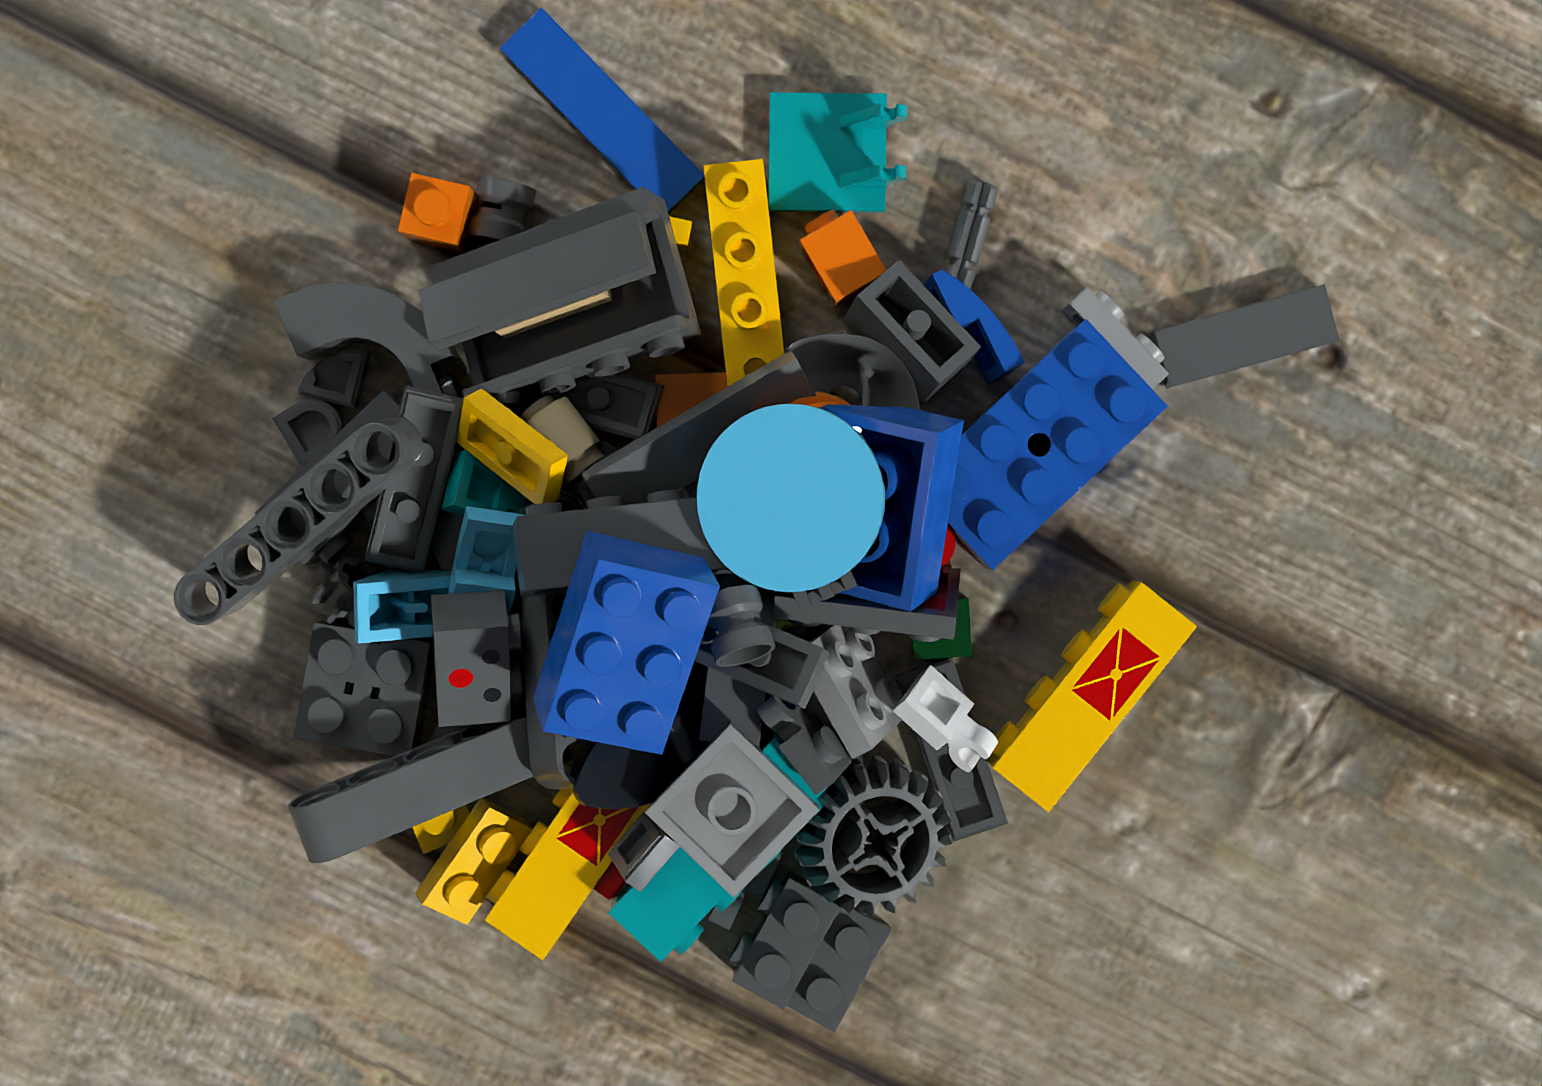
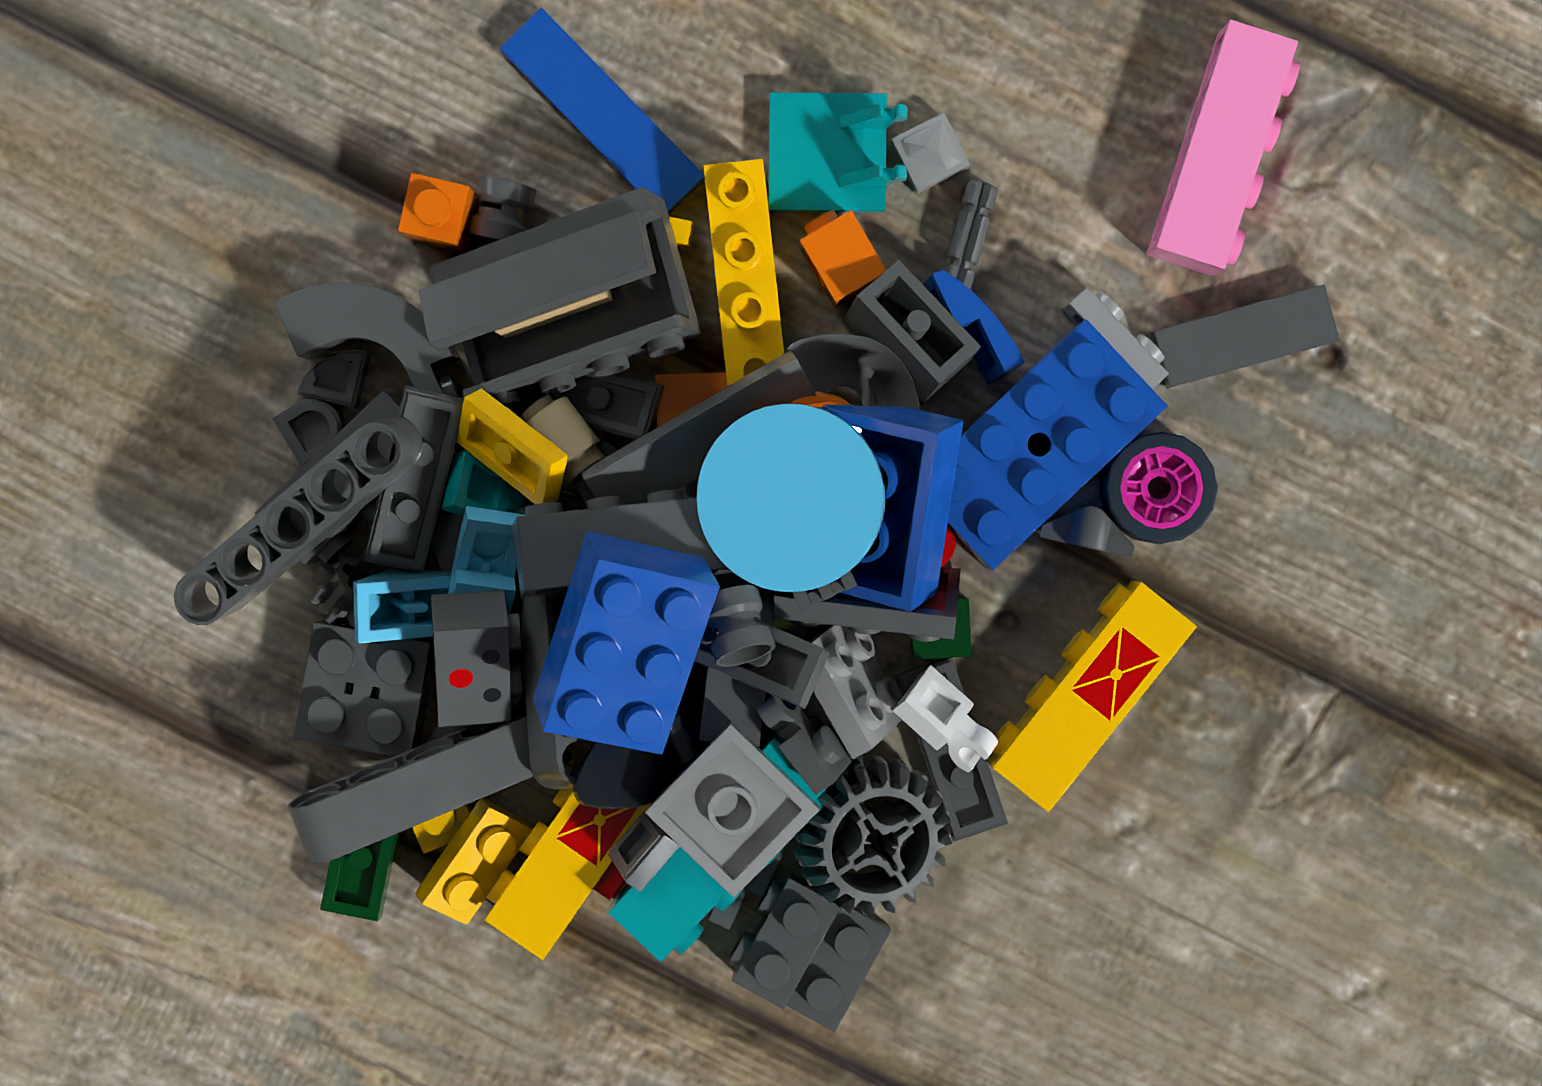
(360, 880): none -> dark green plate
(930, 153): none -> light grey tile
(1089, 529): none -> dark grey piece
(1176, 463): none -> wheel
(1223, 149): none -> bright pink brick

